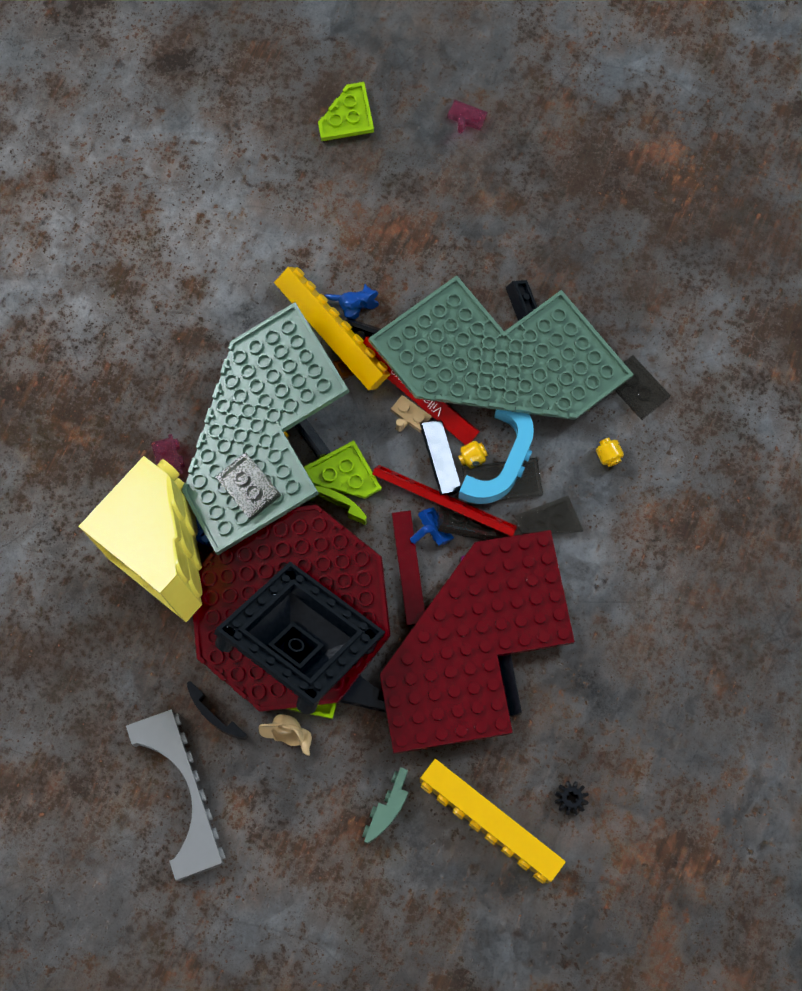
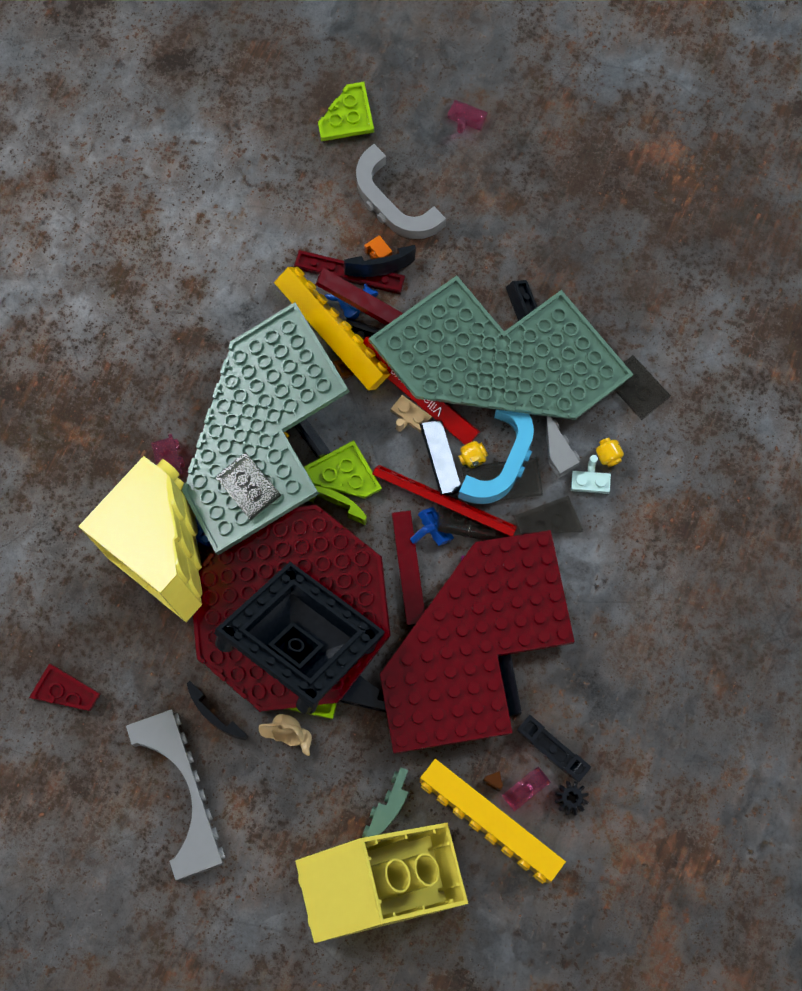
(64, 689): none -> dark red wing
(315, 263): none -> dark red tile
(356, 297): none -> dark red tile
(377, 248): none -> orange brick
(380, 266): none -> black slope
(380, 881): none -> light yellow slope
(403, 225): none -> light grey arch
(494, 781): none -> reddish brown slope
(526, 788): none -> clear pink arch
(553, 749): none -> black slope
(560, 455): none -> light grey slope
(591, 480): none -> light aqua plate

